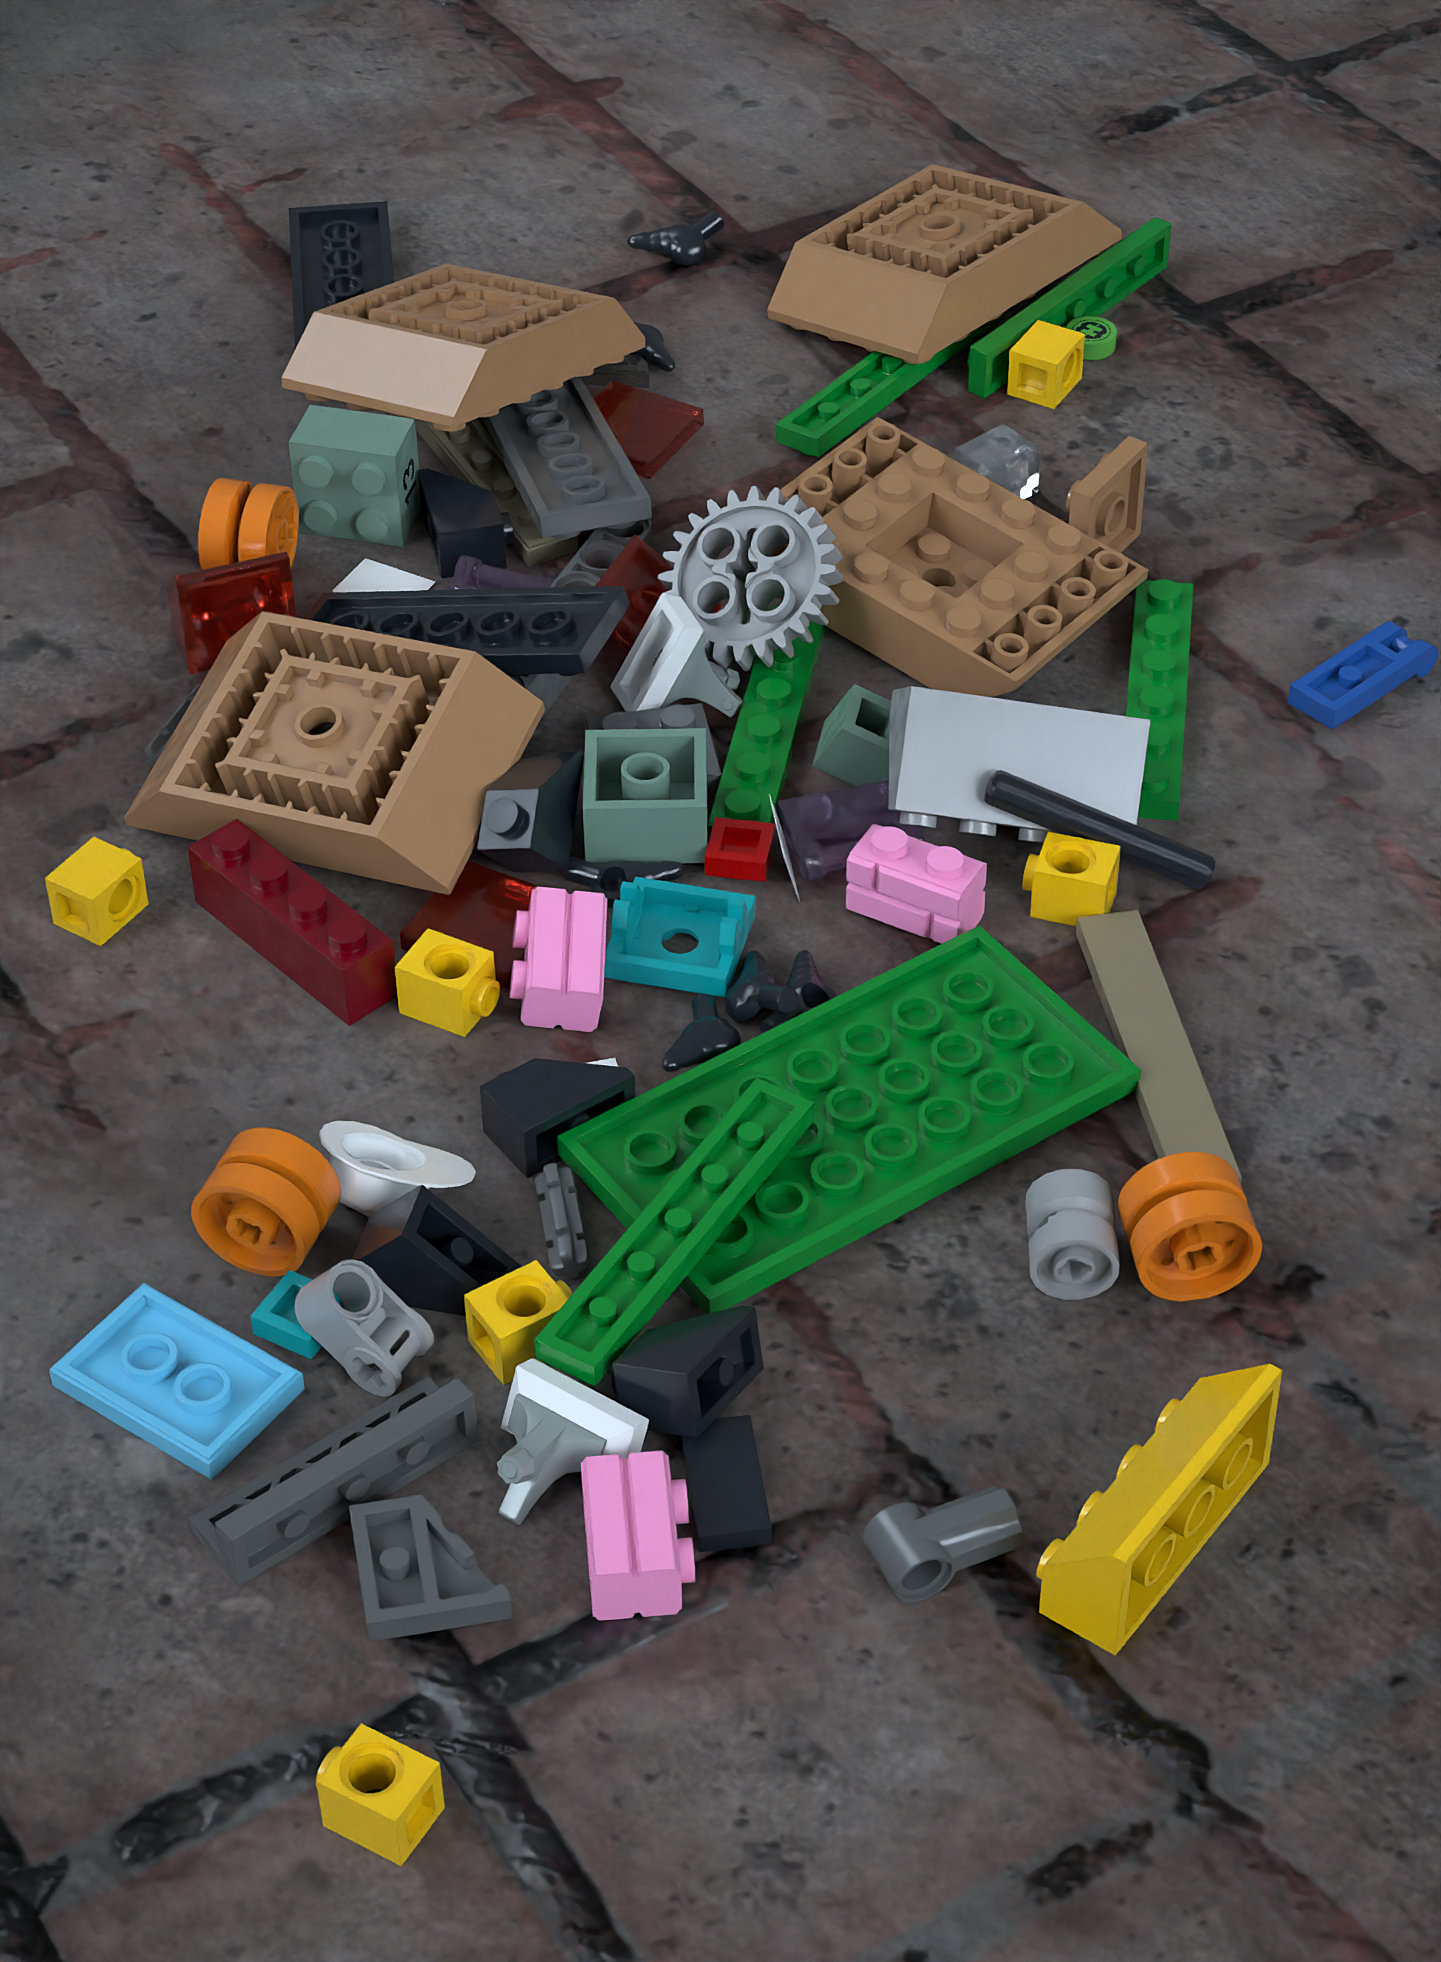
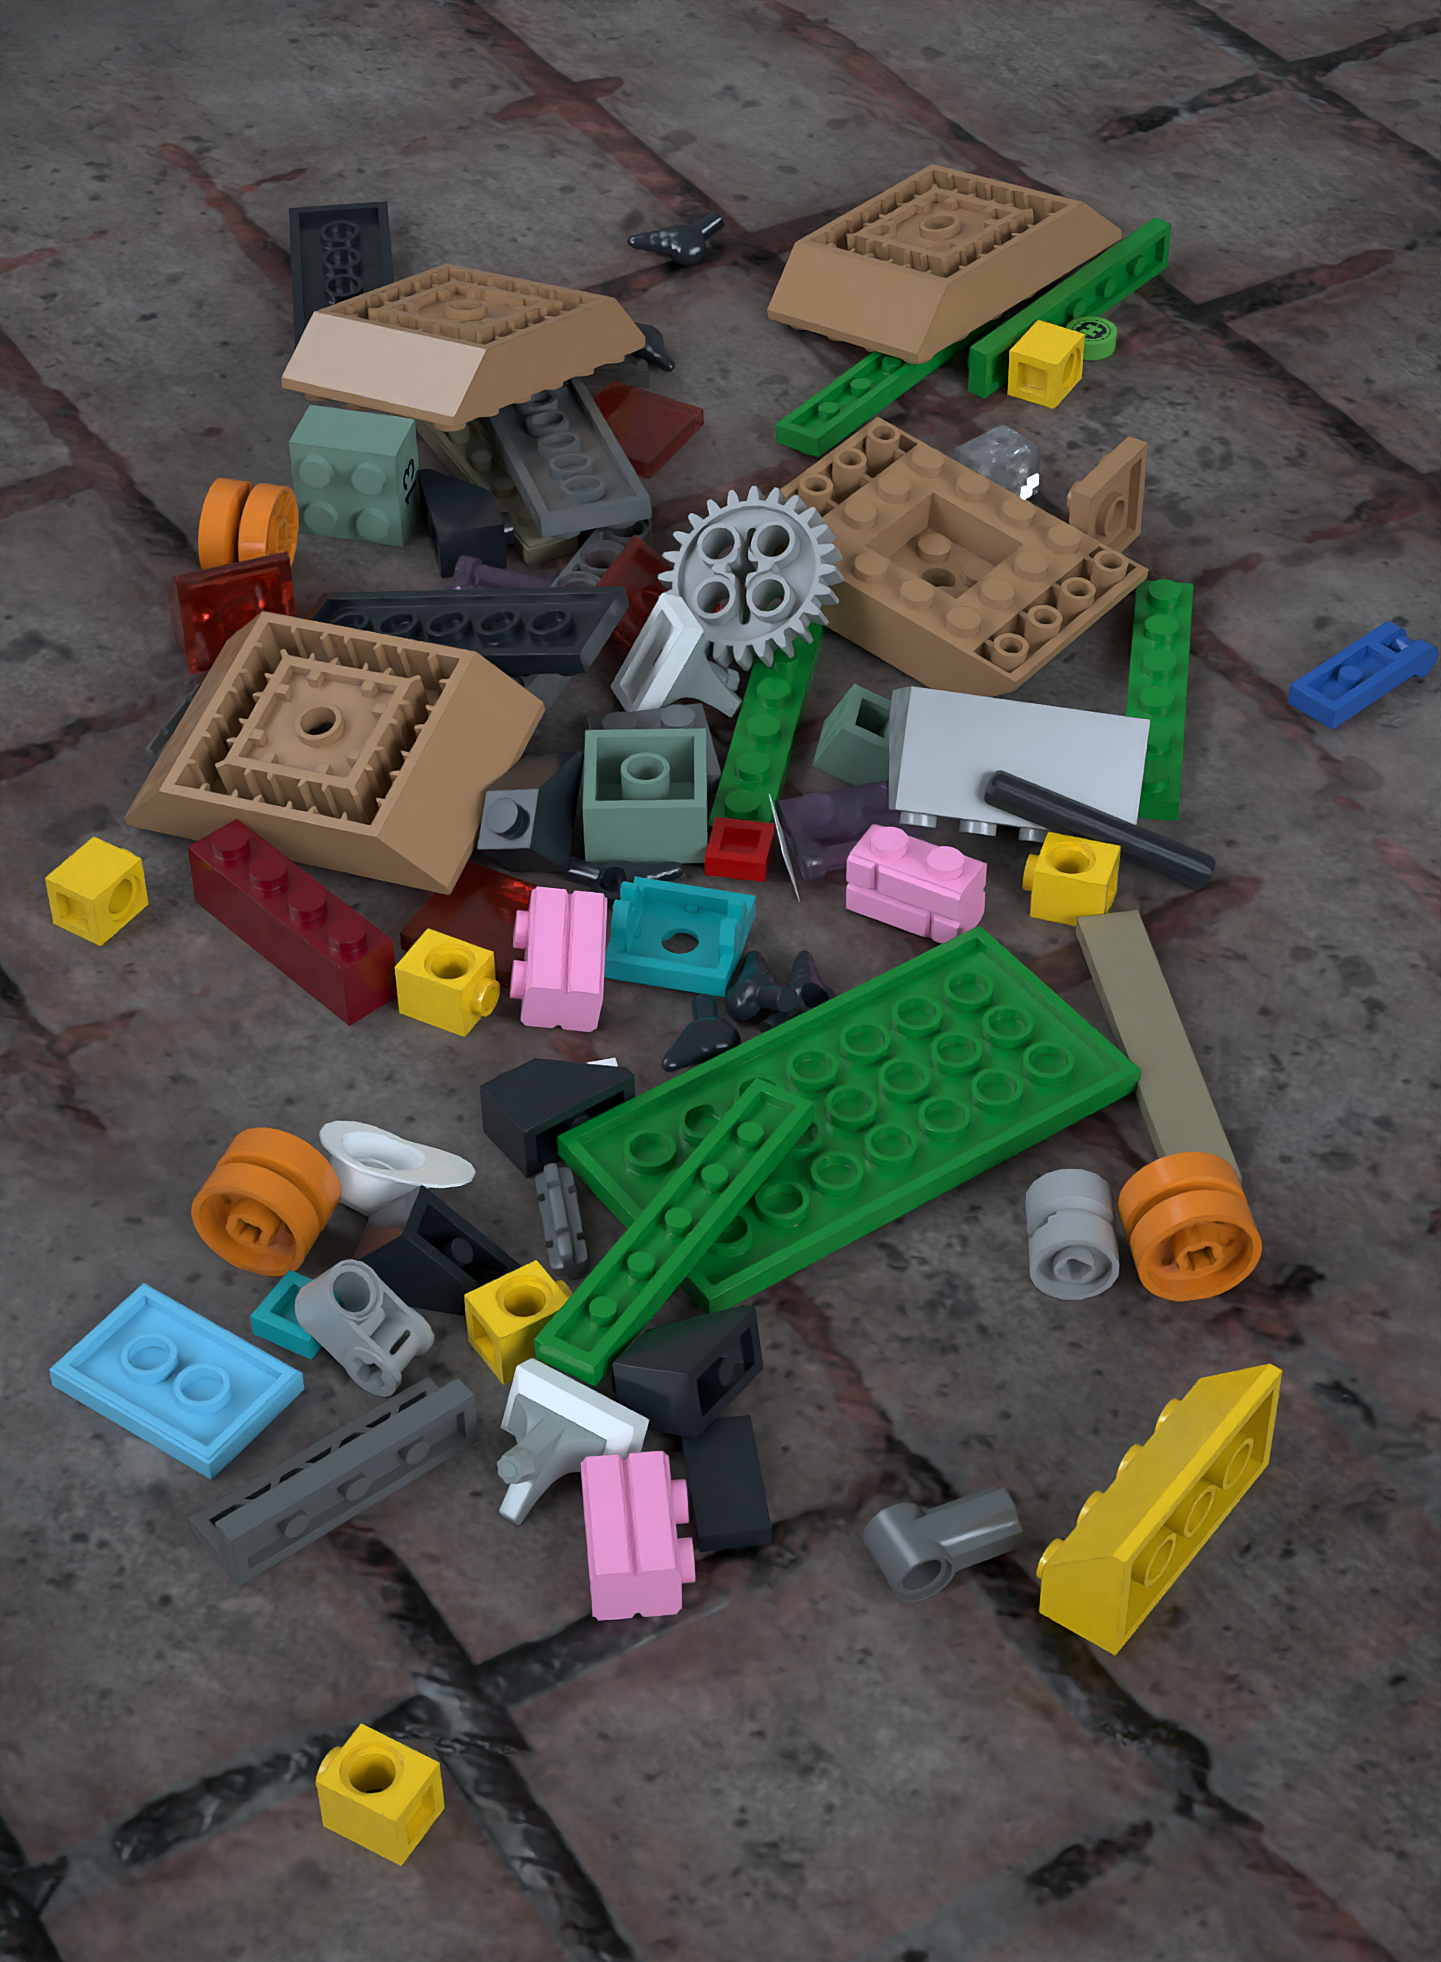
(374, 576): white sticker -> none
(418, 1572): dark grey wing -> none

